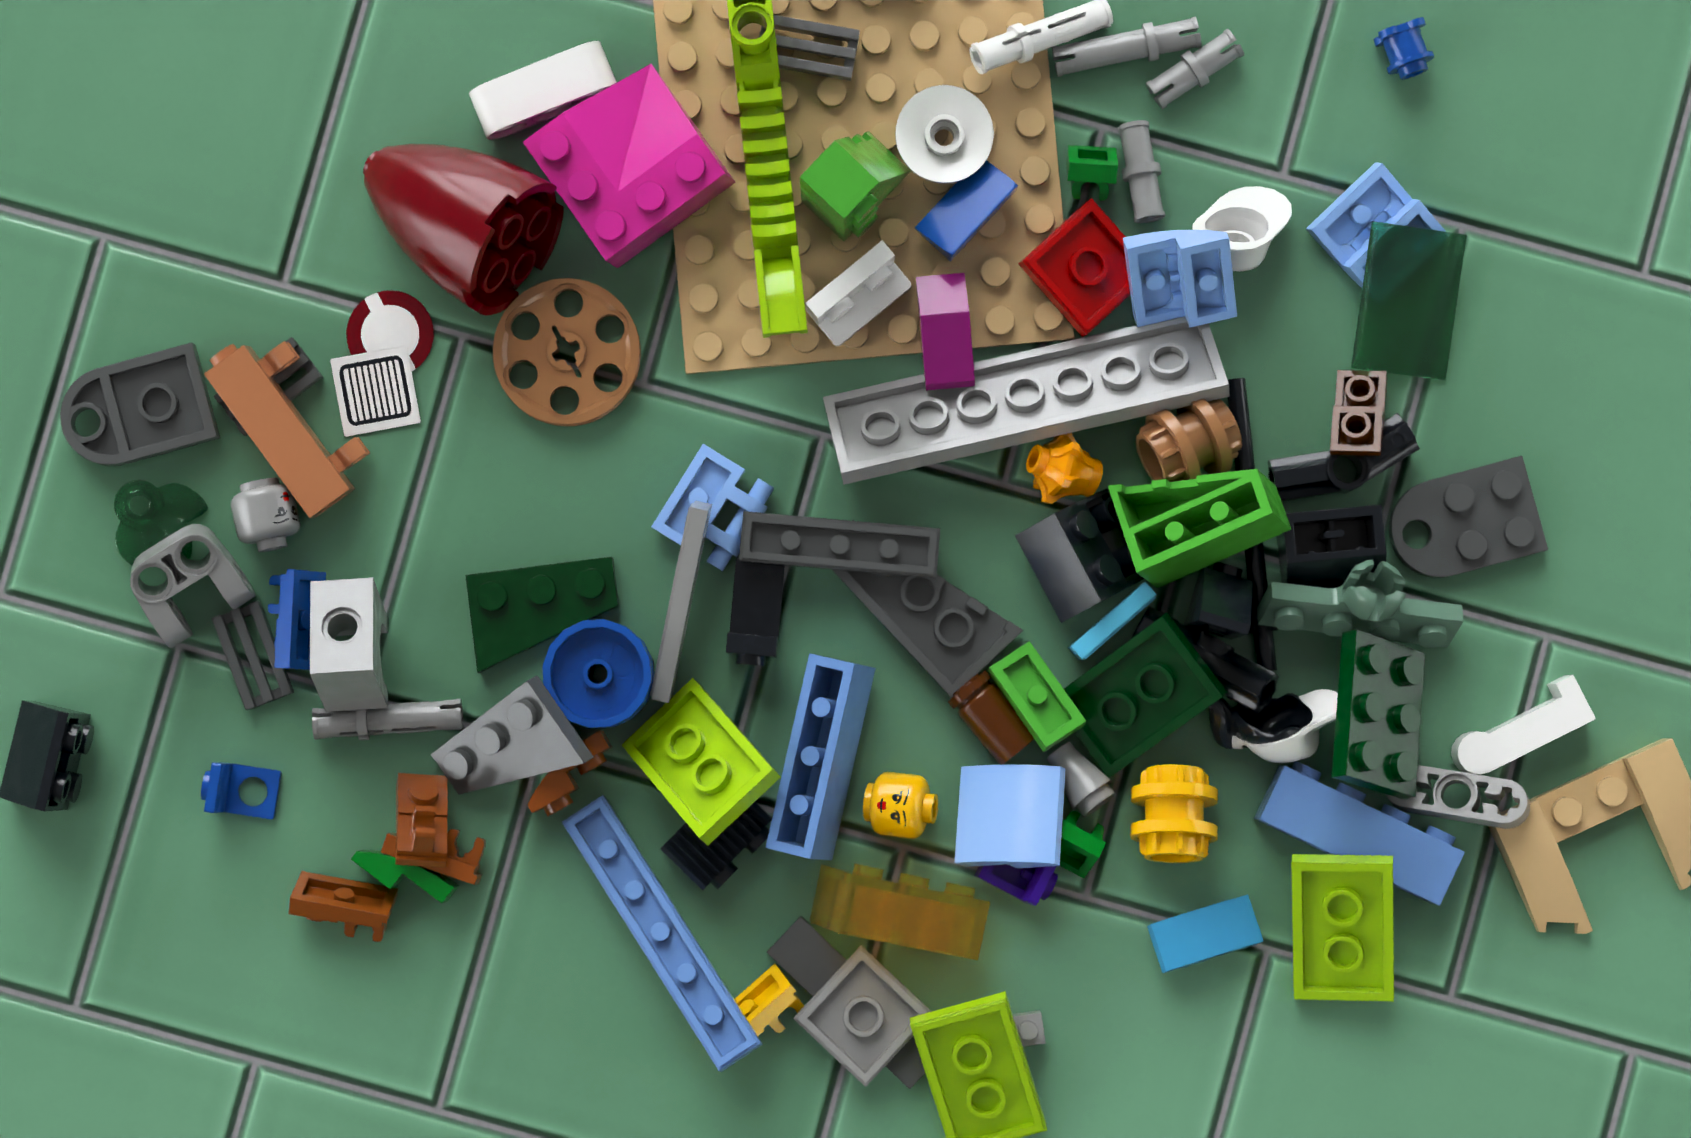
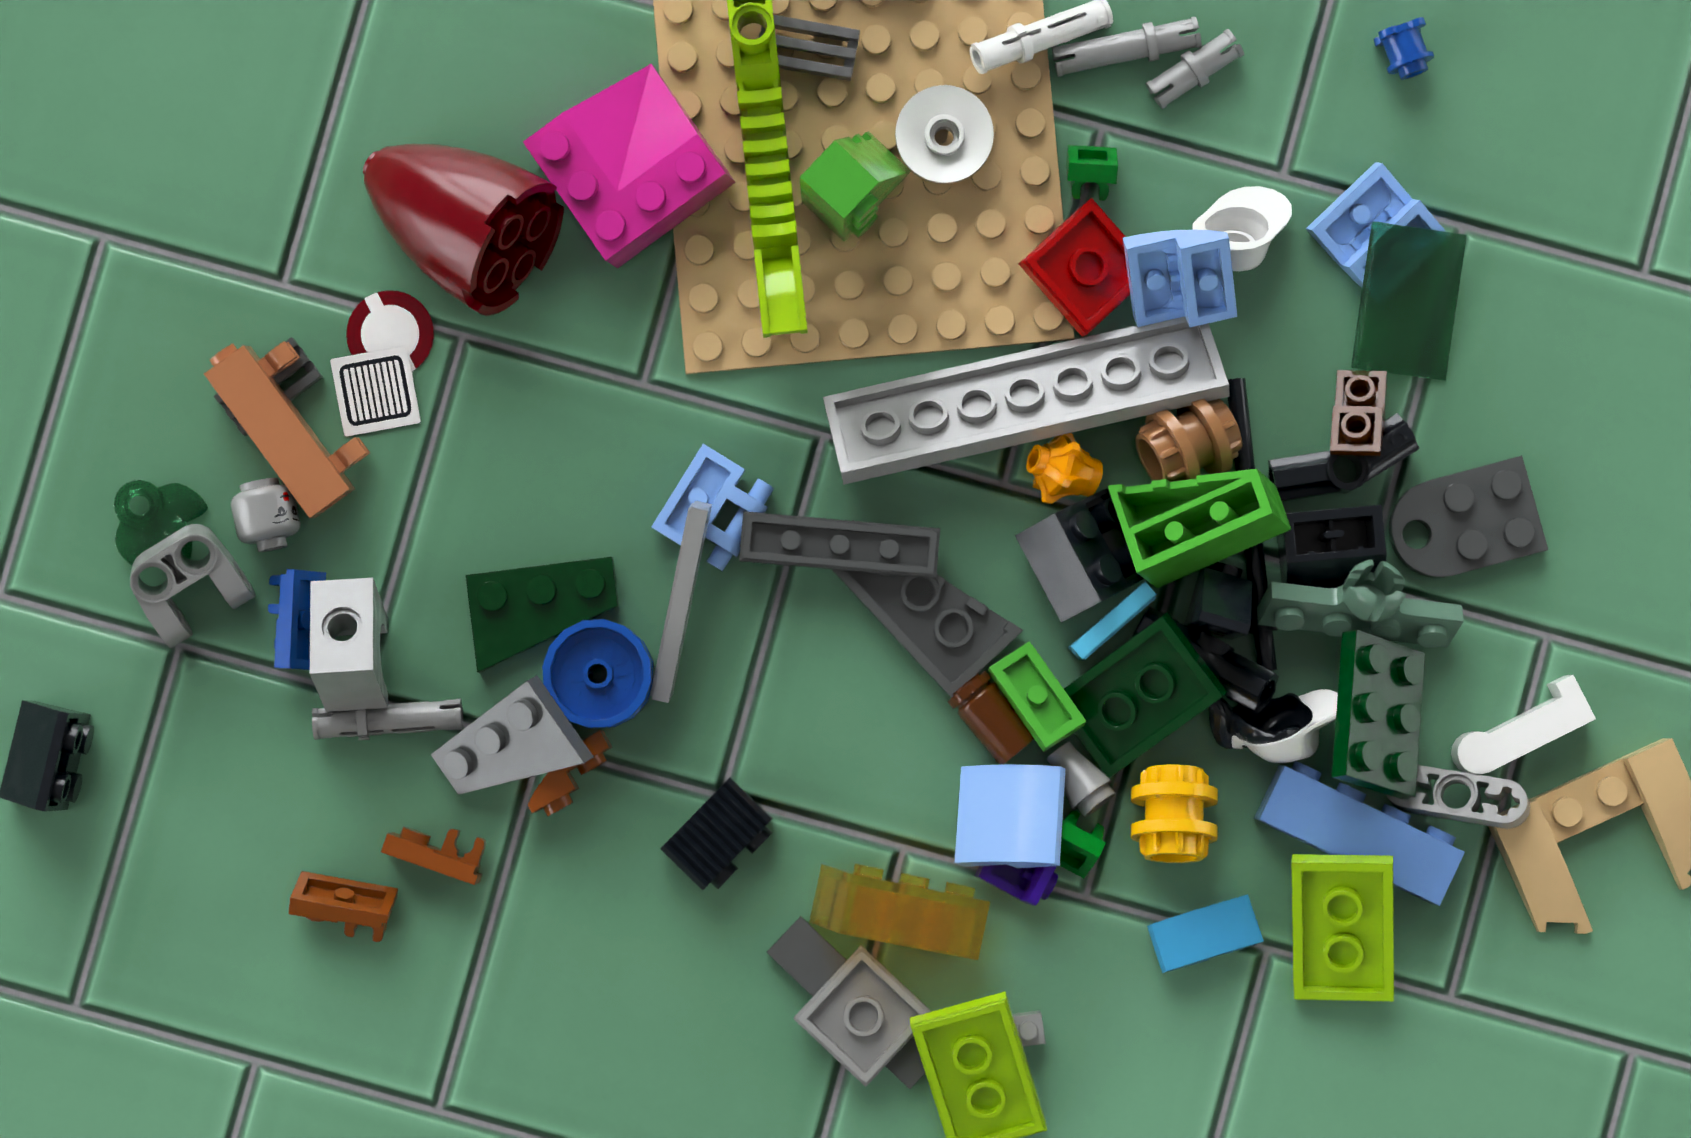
(143, 407): dark grey plate -> none
(222, 787): blue bracket -> none
(238, 617): dark grey tile -> none
(384, 870): green slope -> none
(421, 820): dark orange plate -> none
(541, 90): white beam -> none
(541, 349): medium nougat wedge -> none
(662, 933): medium blue tile -> none
(700, 761): lime plate -> none
(755, 612): black bracket -> none
(767, 999): yellow plate -> none
(820, 758): medium blue brick -> none
(858, 294): white bracket -> none
(899, 805): yellow head -> none
(945, 331): magenta slope -> none
(966, 209): slope -> none
(1141, 171): light grey pin -> none

